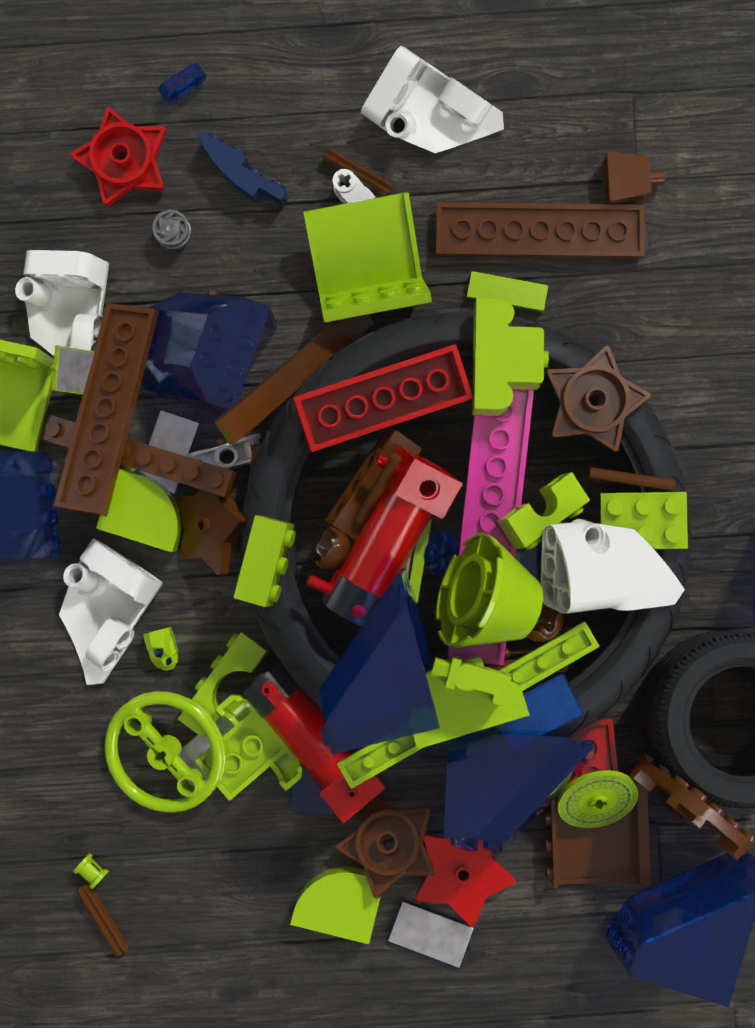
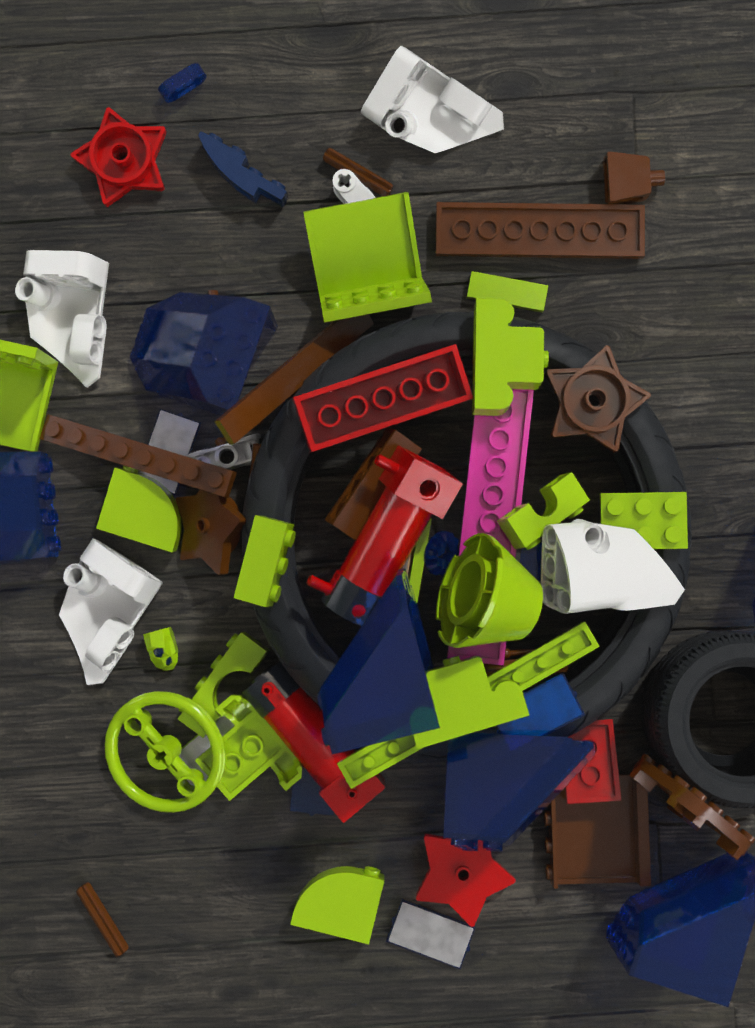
(70, 369): flat silver piece -> none
(90, 871): lime bush -> none
(106, 409): reddish brown plate -> none
(172, 230): flat silver wheel -> none
(332, 549): reddish brown hair -> none
(369, 842): reddish brown plate -> none
(378, 488): reddish brown bar -> none
(471, 676): lime hips -> none
(548, 625): reddish brown hair -> none
(597, 799): lime piece -> none
(633, 479): reddish brown bar -> none

